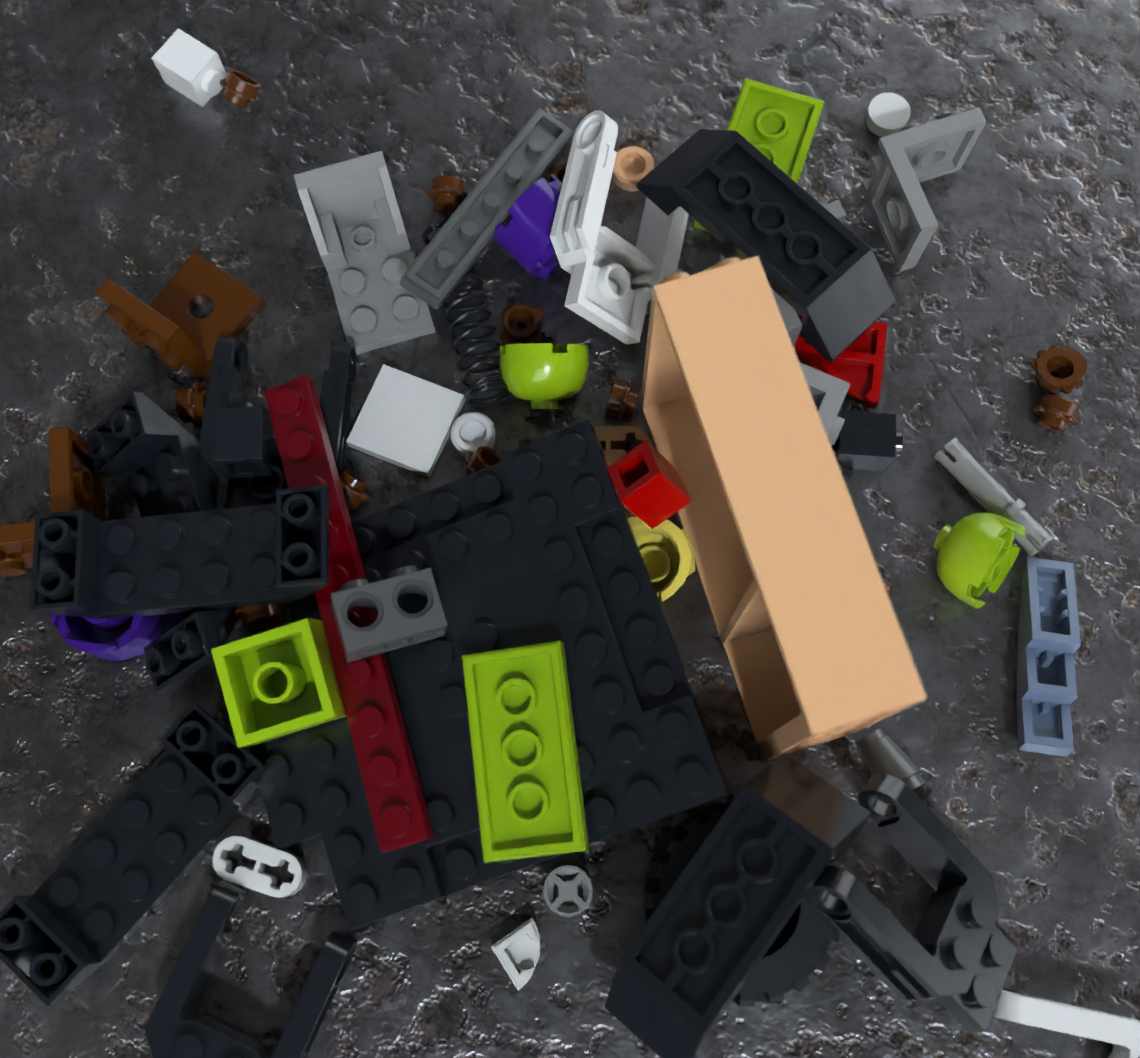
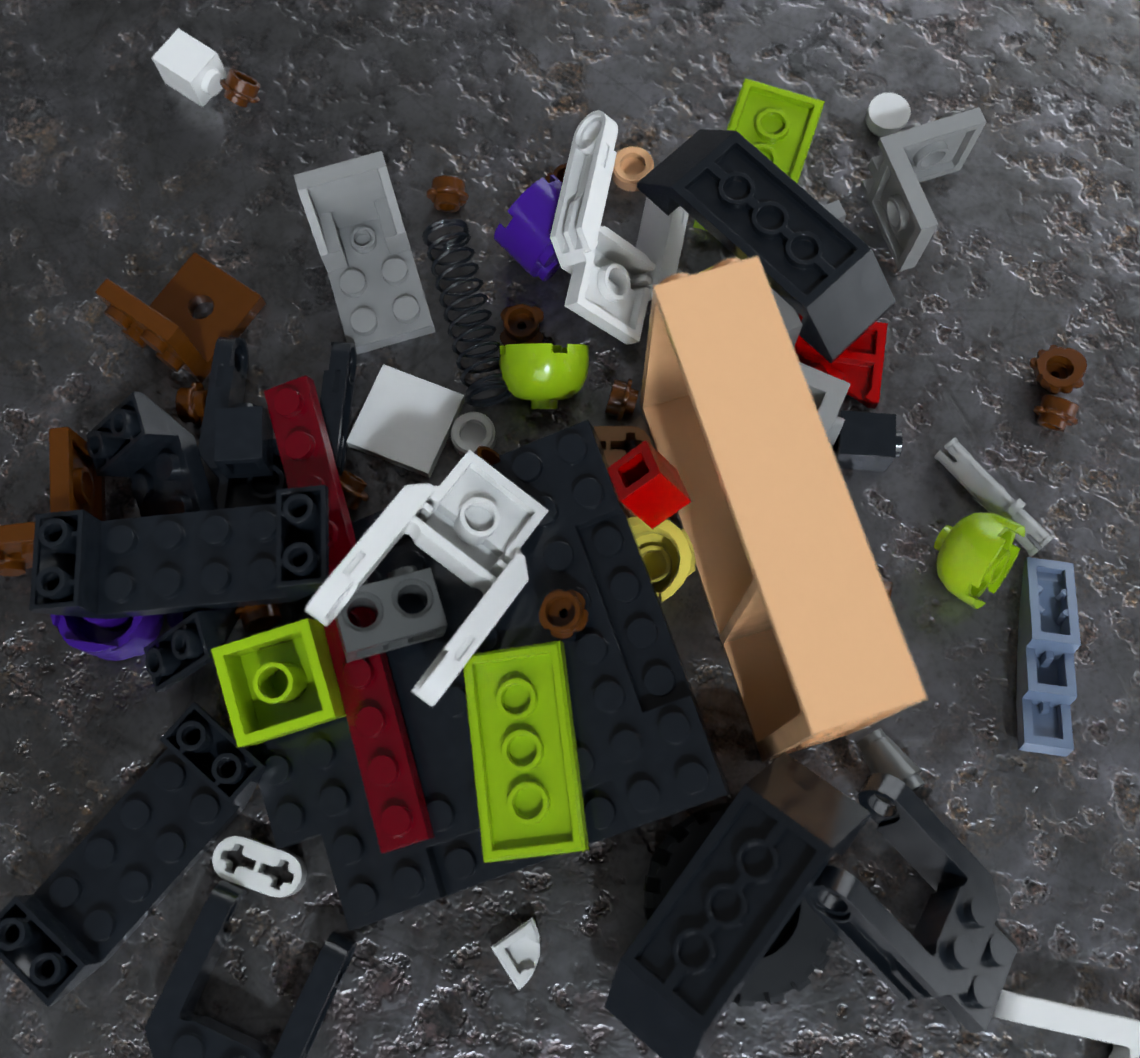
(469, 527): none -> white plate
(476, 219): dark grey tile -> none
(550, 613): none -> reddish brown plate
(563, 895): light grey wheel -> none

